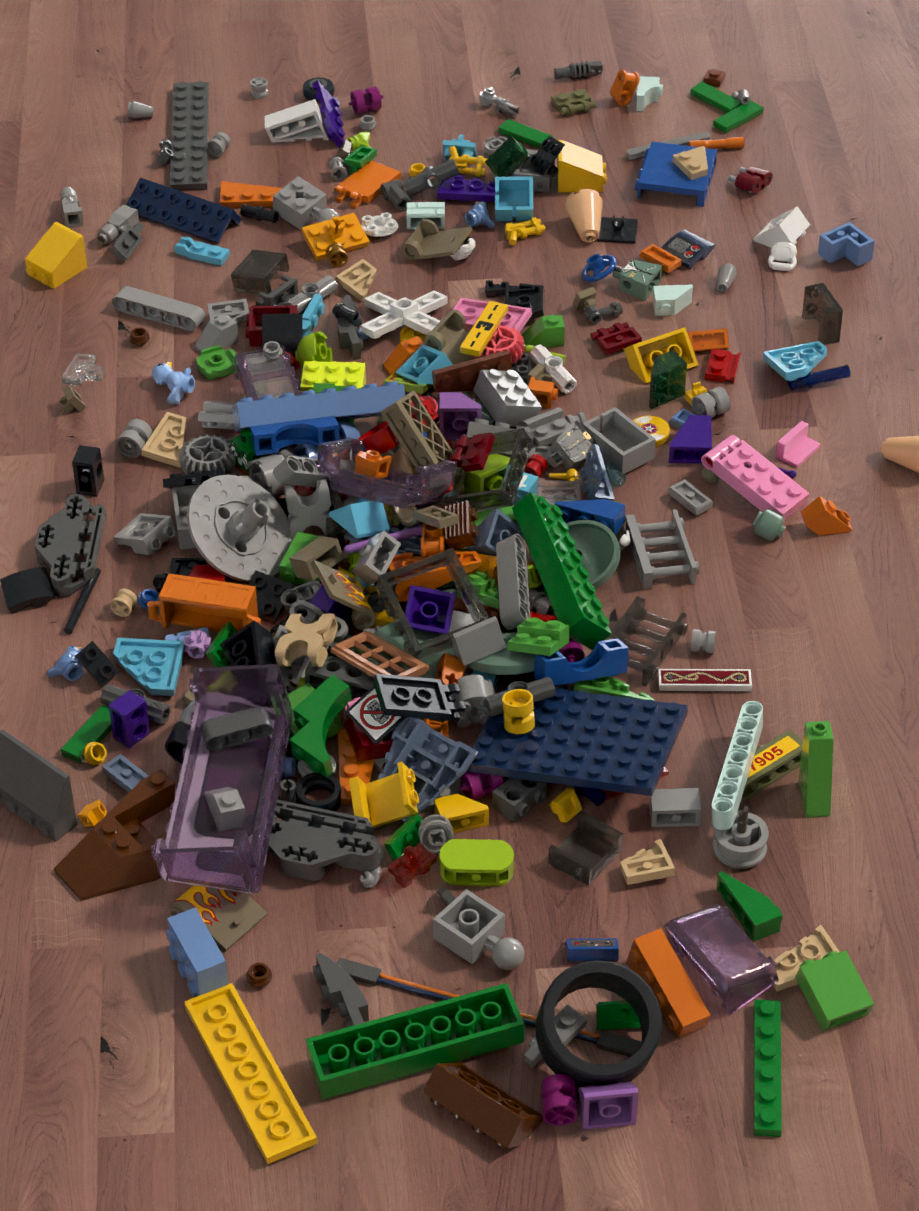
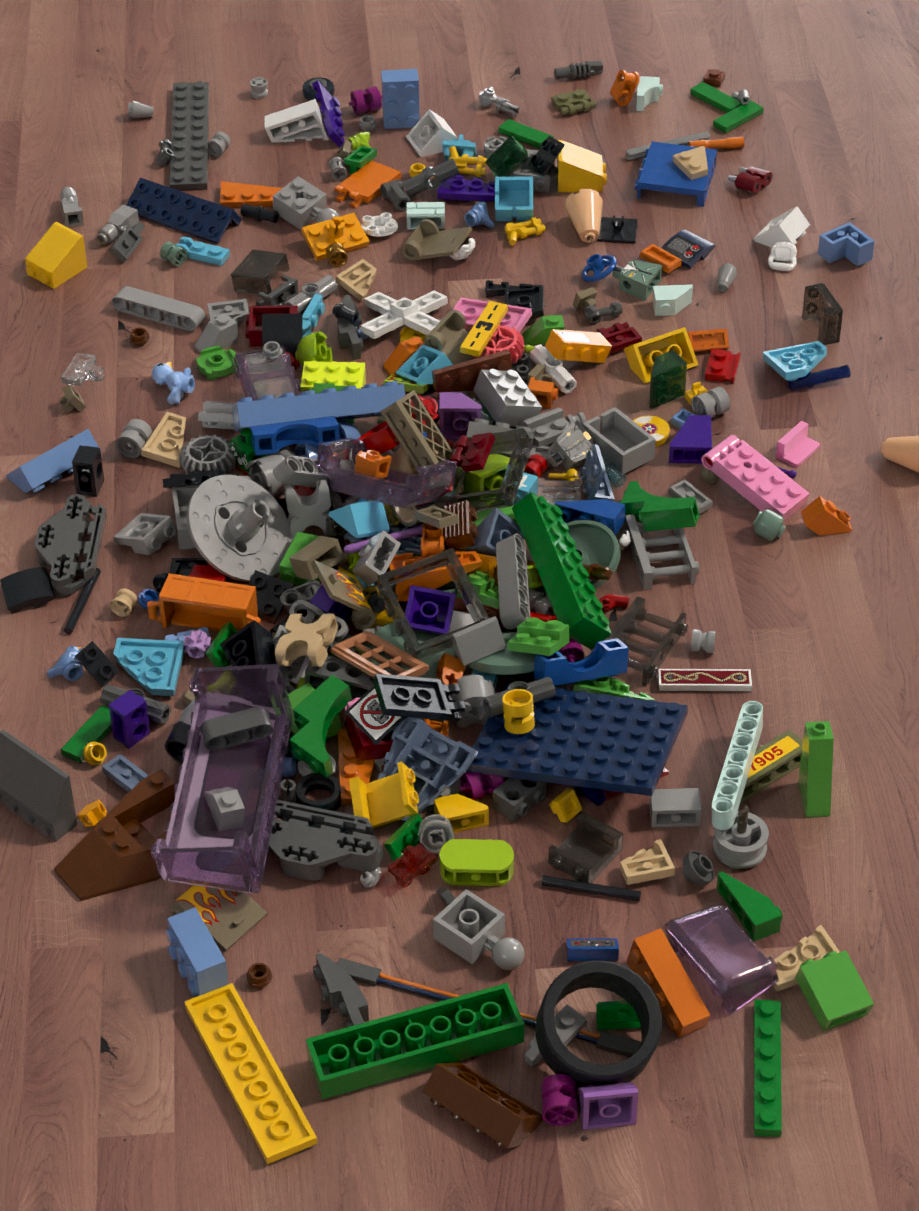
(50, 464): none -> medium blue slope
(172, 253): none -> sand green wheel
(400, 98): none -> medium blue brick
(429, 134): none -> white slope
(578, 346): none -> light orange brick
(591, 888): none -> black bar
(598, 572): none -> reddish brown axle
(610, 601): none -> red arm
(658, 511): none -> green arch
(698, 868): none -> dark grey plate

